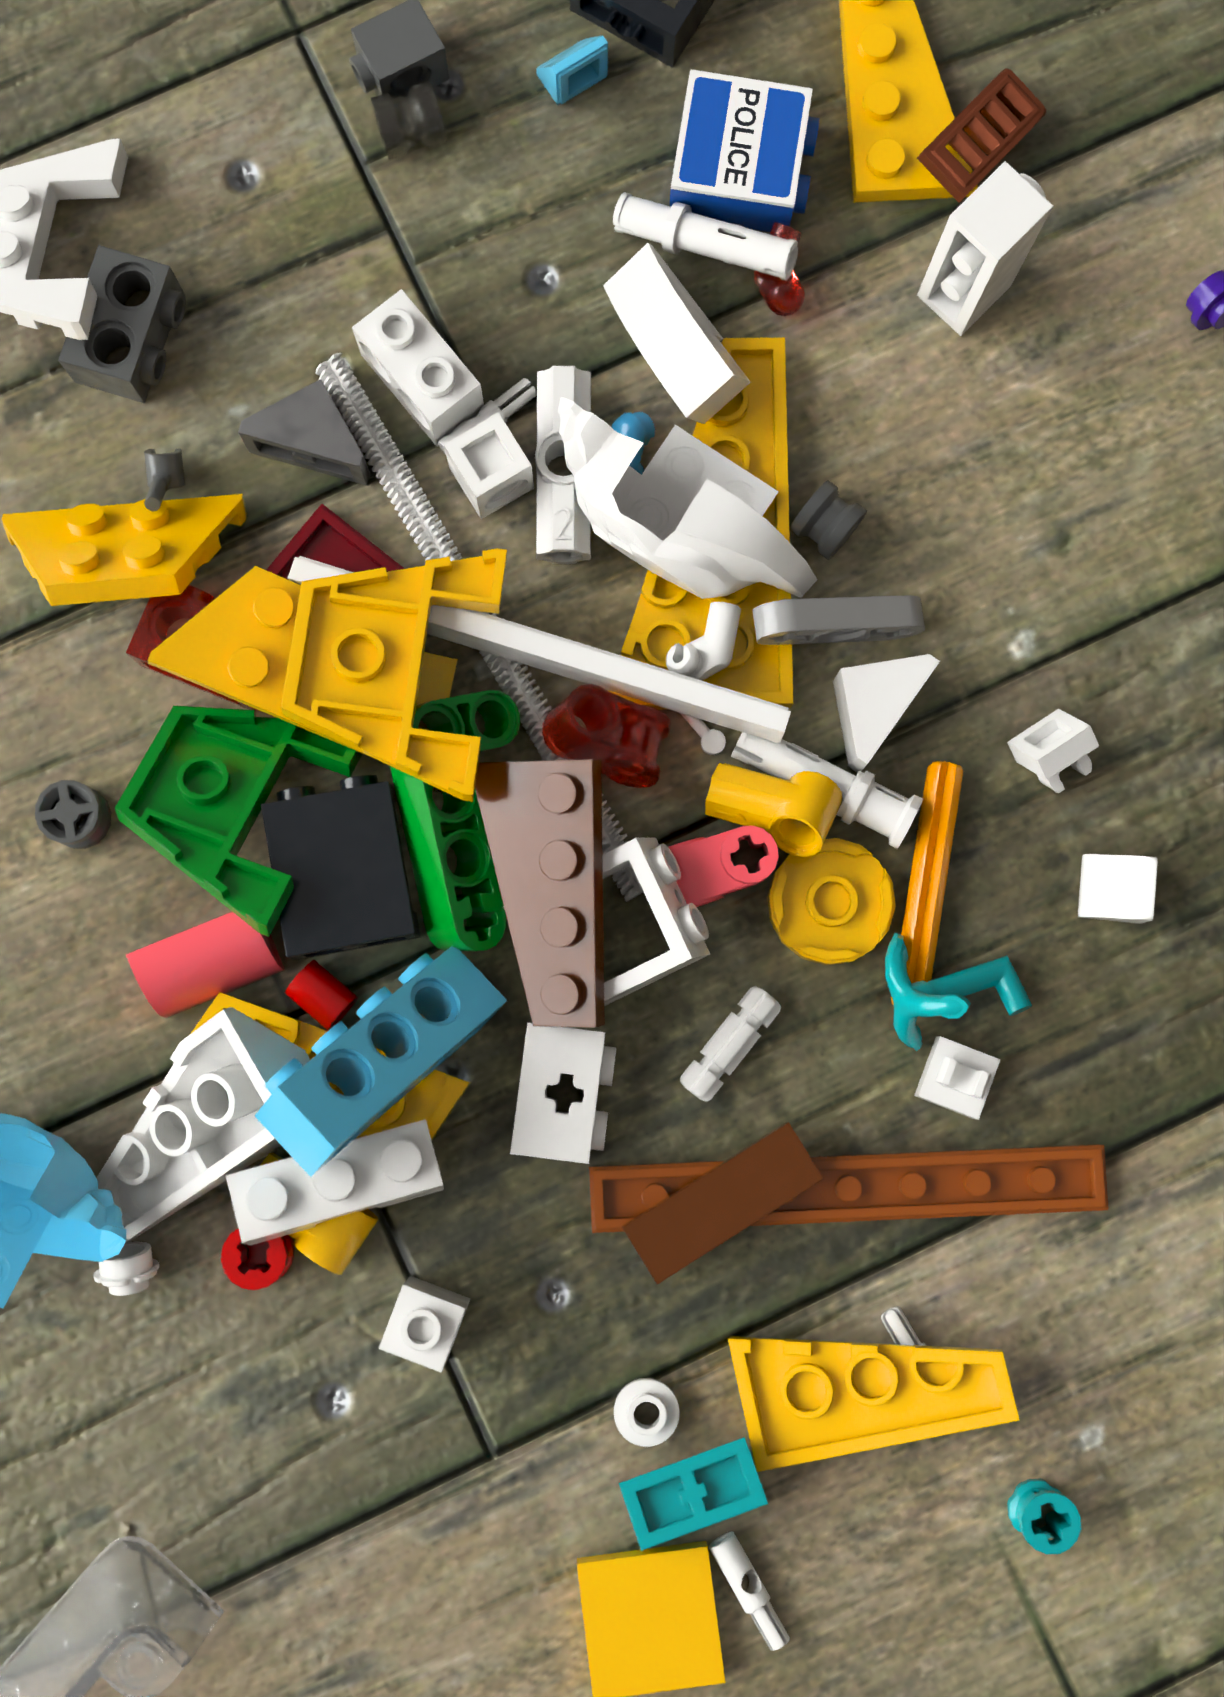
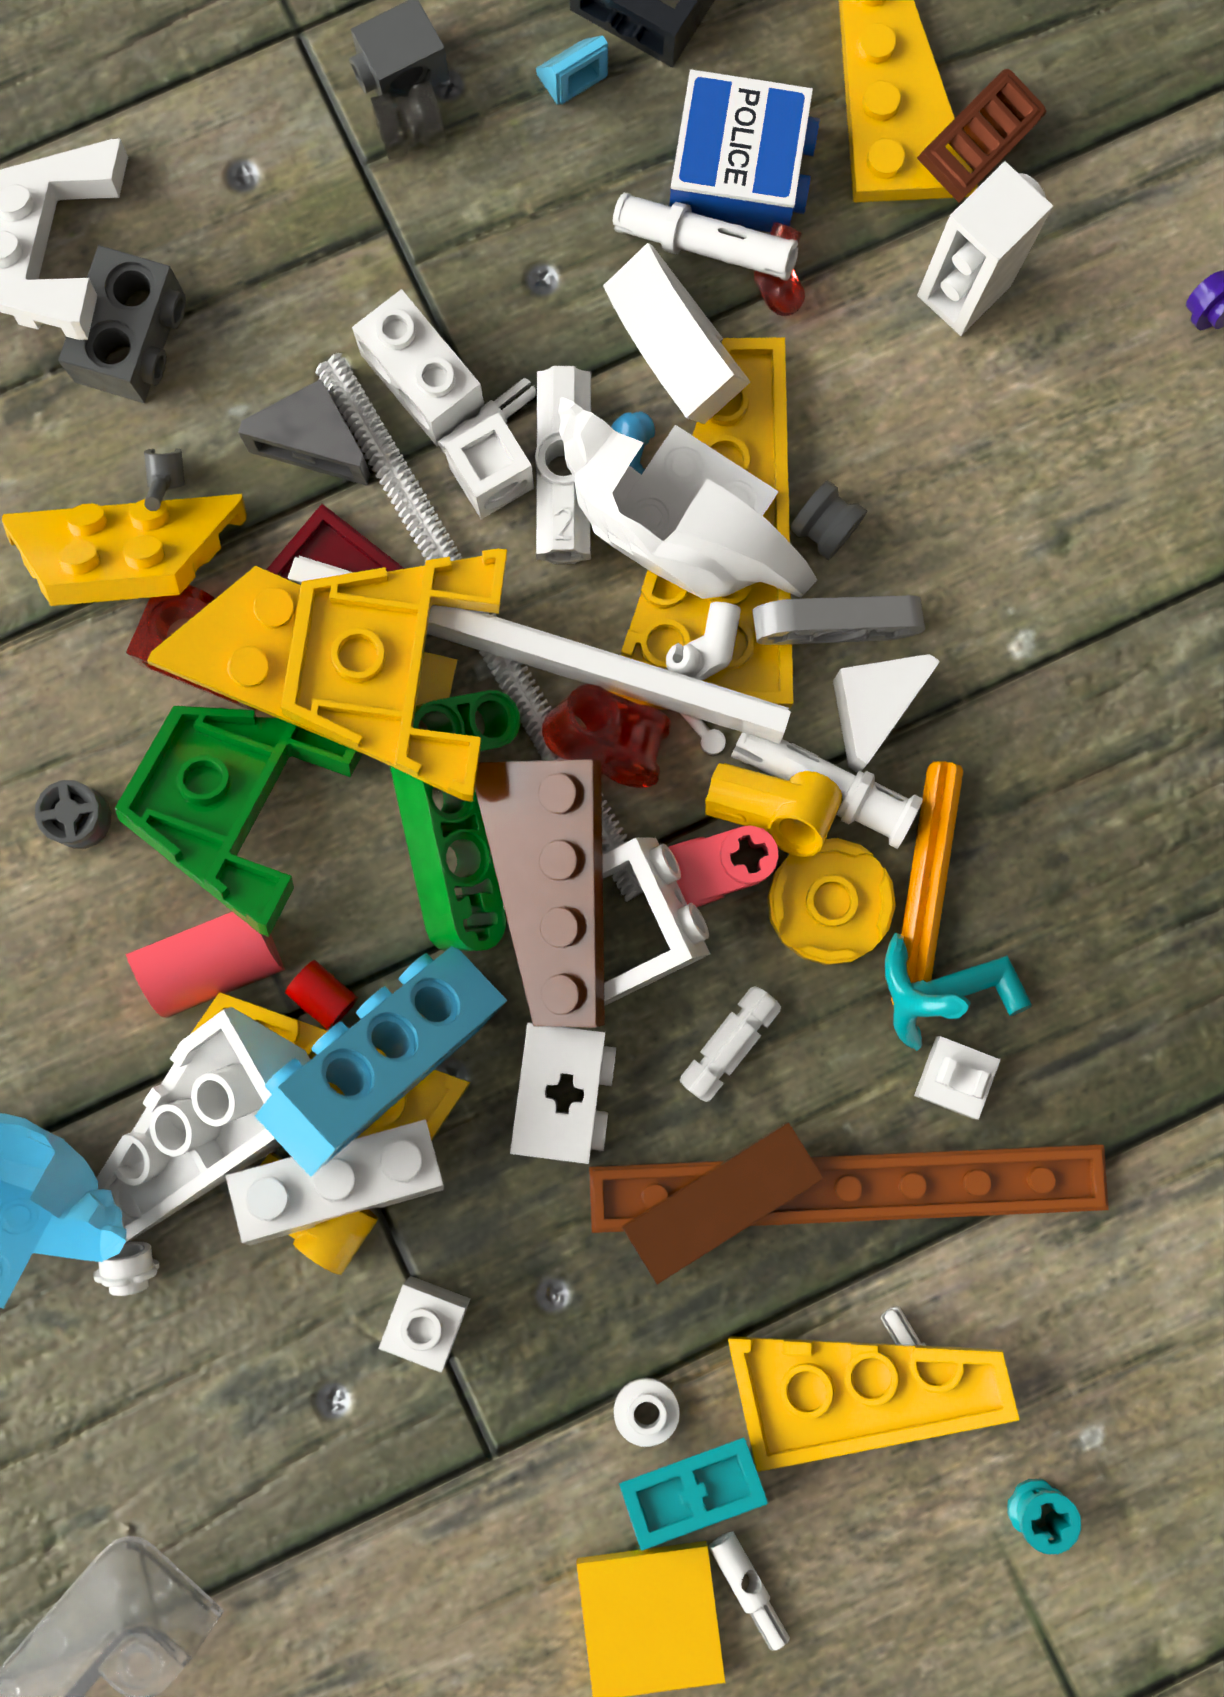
(276, 1253): red wheel -> none
(343, 868): black panel -> none
(1053, 746): white tile -> none
(1117, 888): white slope -> none

